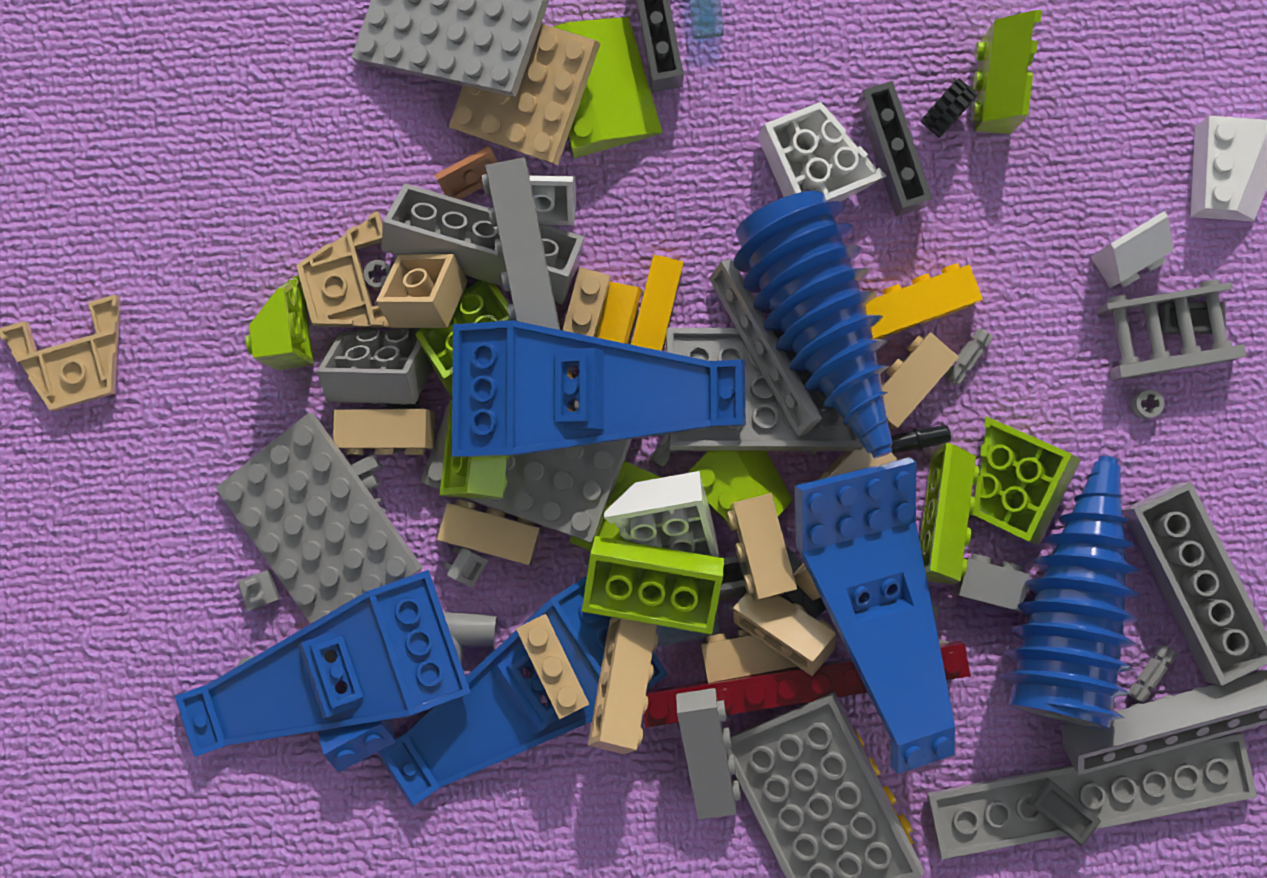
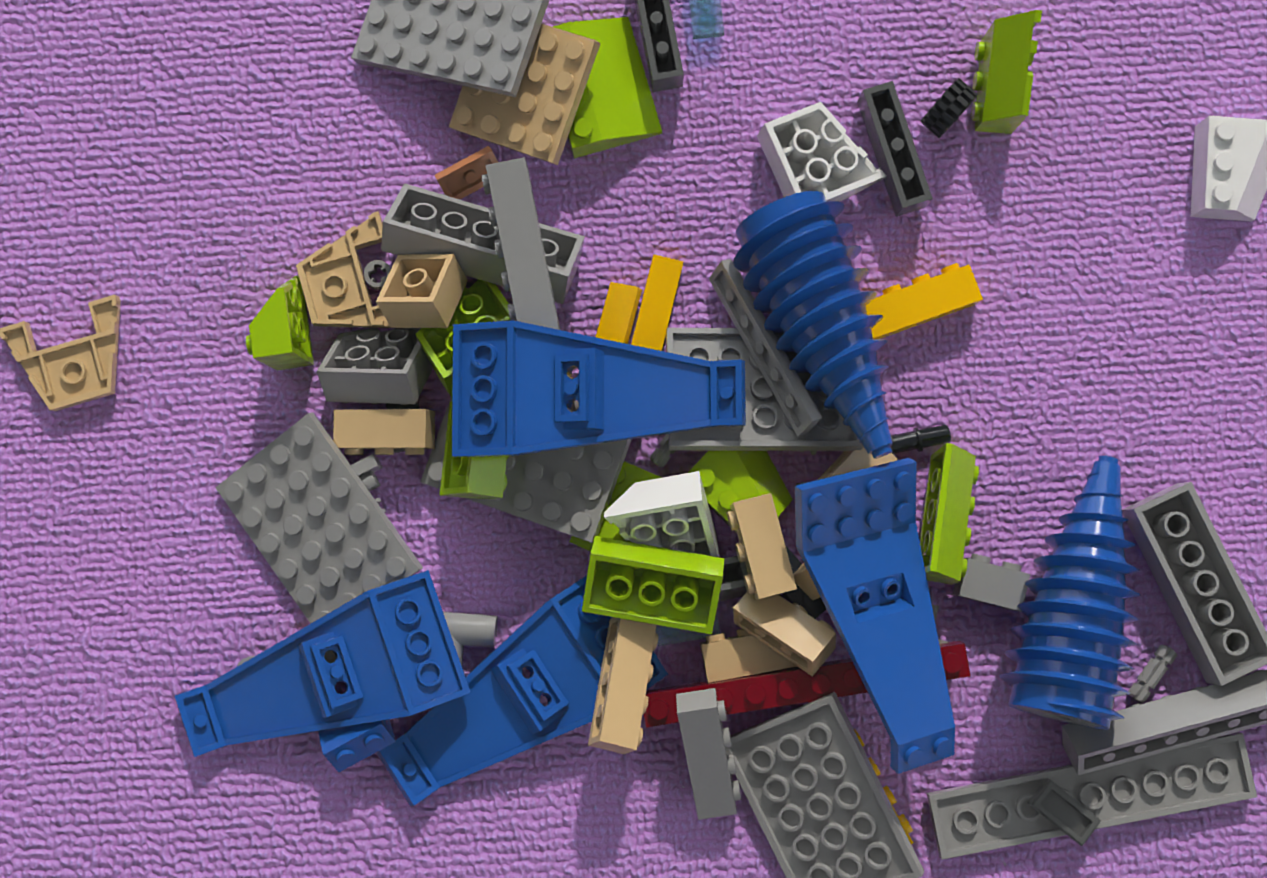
(259, 590): light grey tile -> none
(466, 567): light grey tile -> none
(489, 532): tan brick -> none
(552, 666): tan brick -> none
(554, 199): white slope -> none
(587, 302): tan brick -> none
(915, 377): tan brick -> none
(969, 356): light grey axle -> none
(1021, 481): lime wedge -> none
(1135, 251): white slope -> none
(1154, 396): light grey bush -> none
(1160, 359): light grey fence -> none
(1198, 313): dark grey tile -> none

